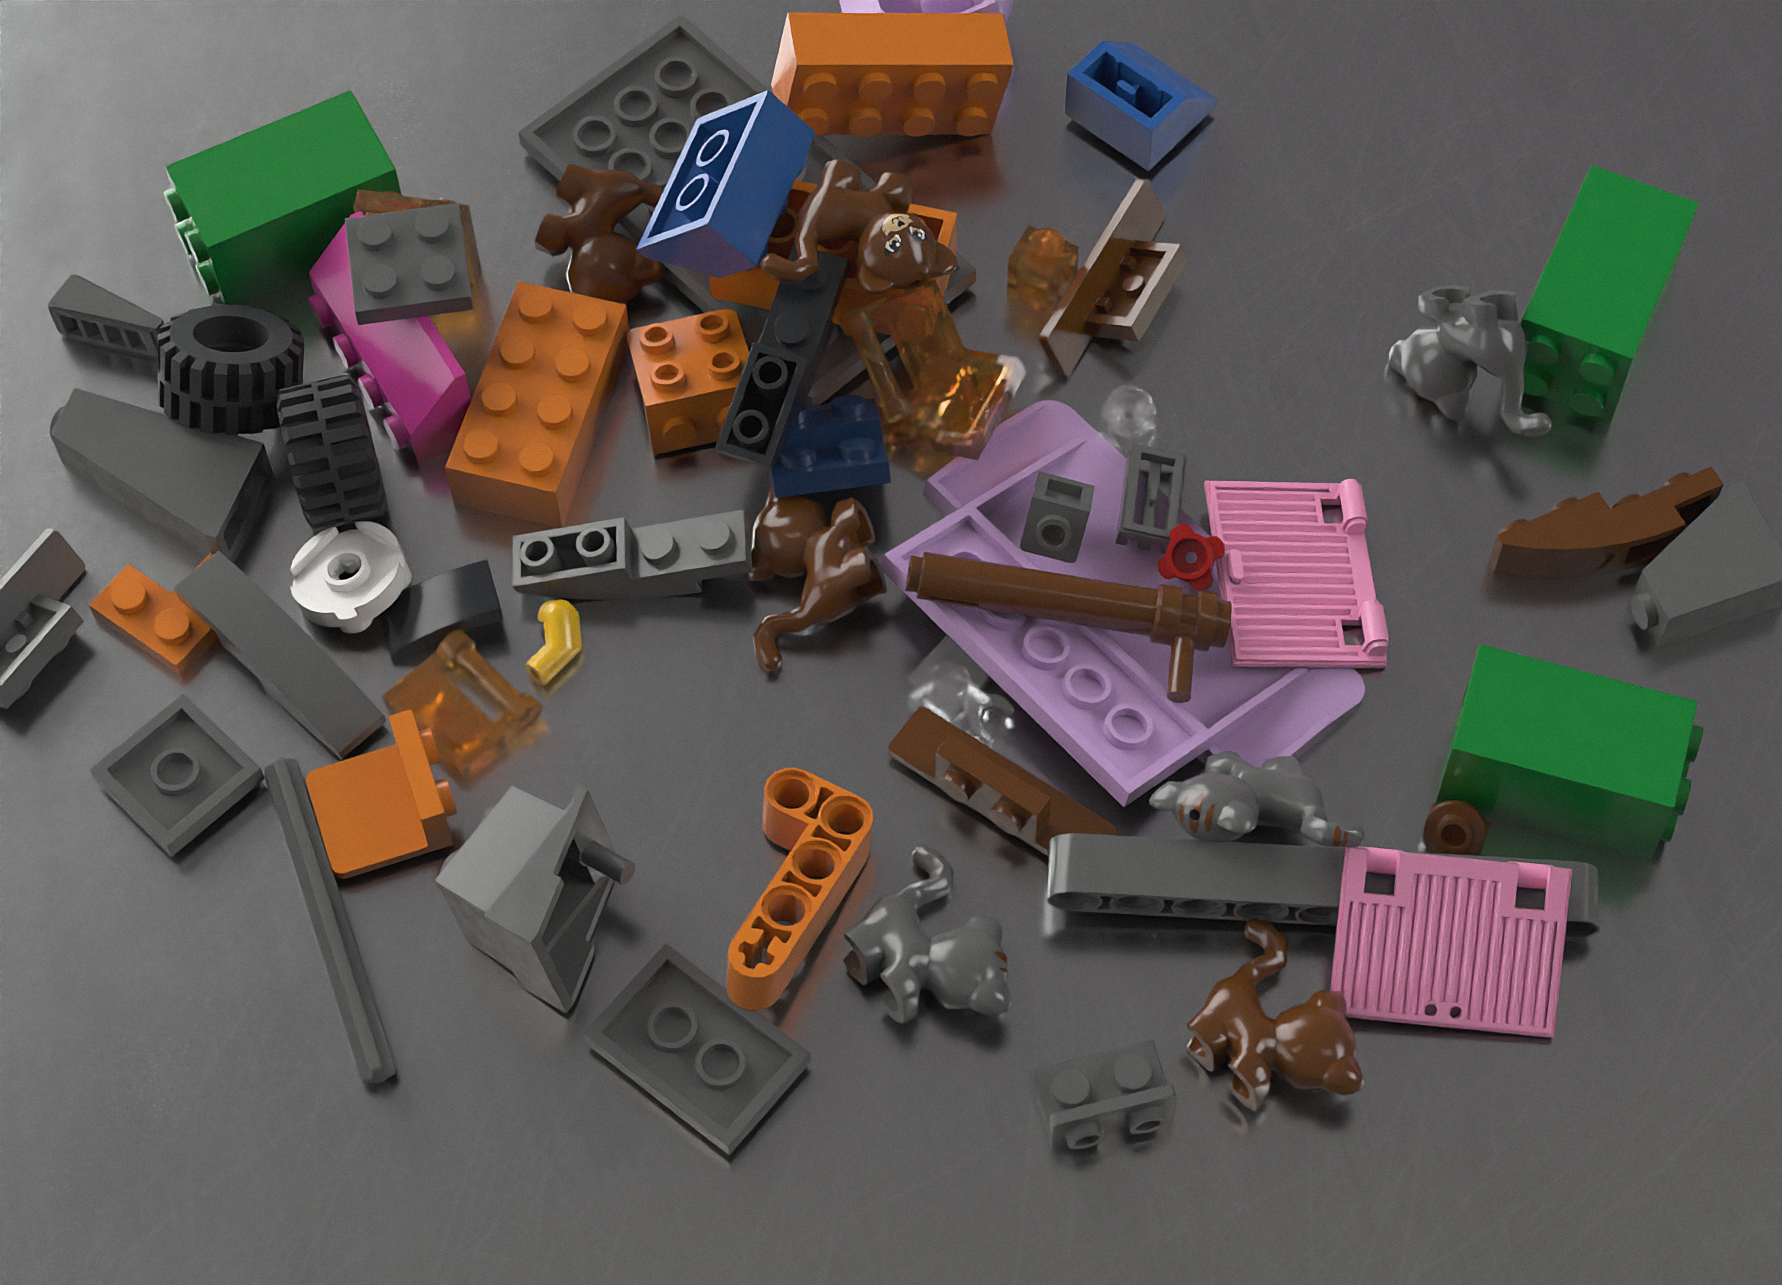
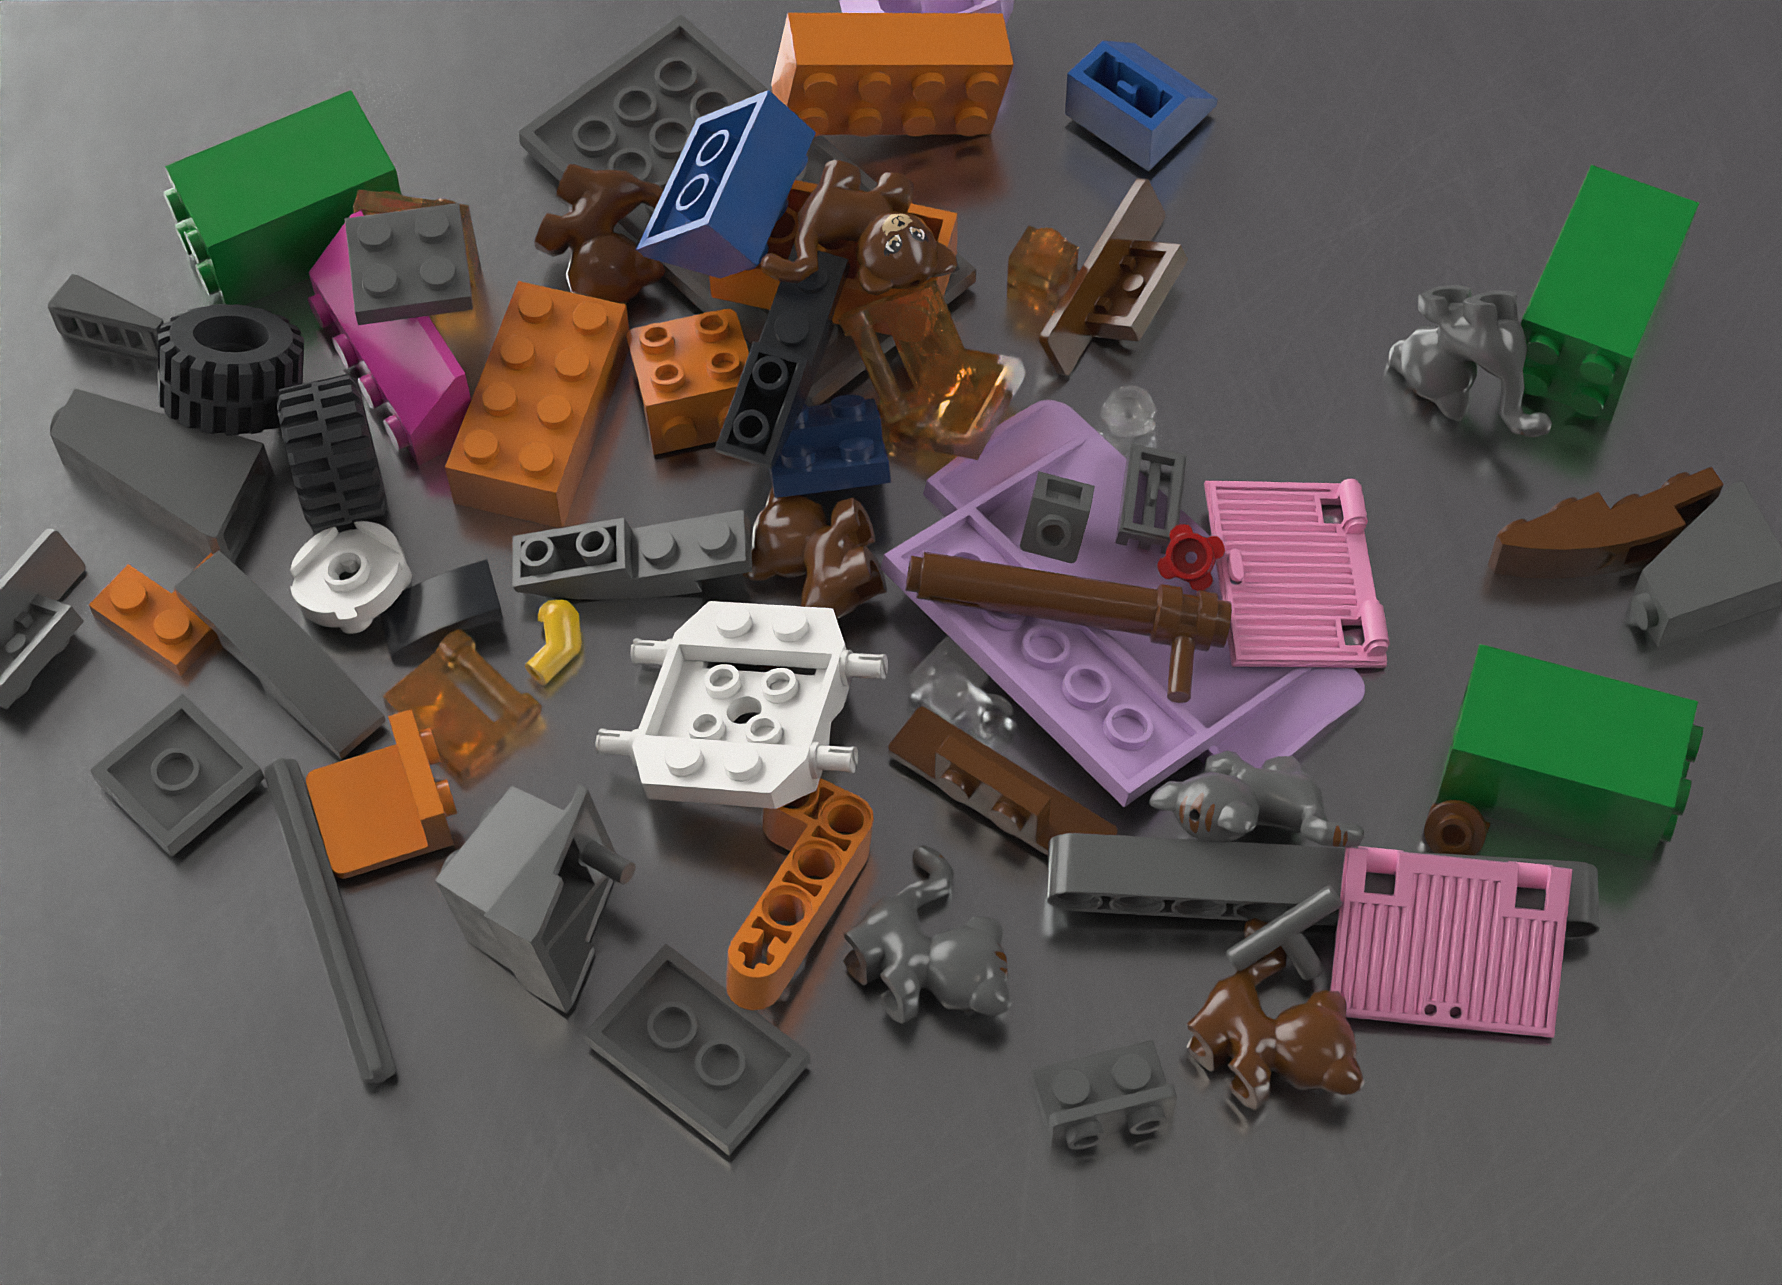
(688, 735): none -> white piece
(1287, 933): none -> dark grey piece

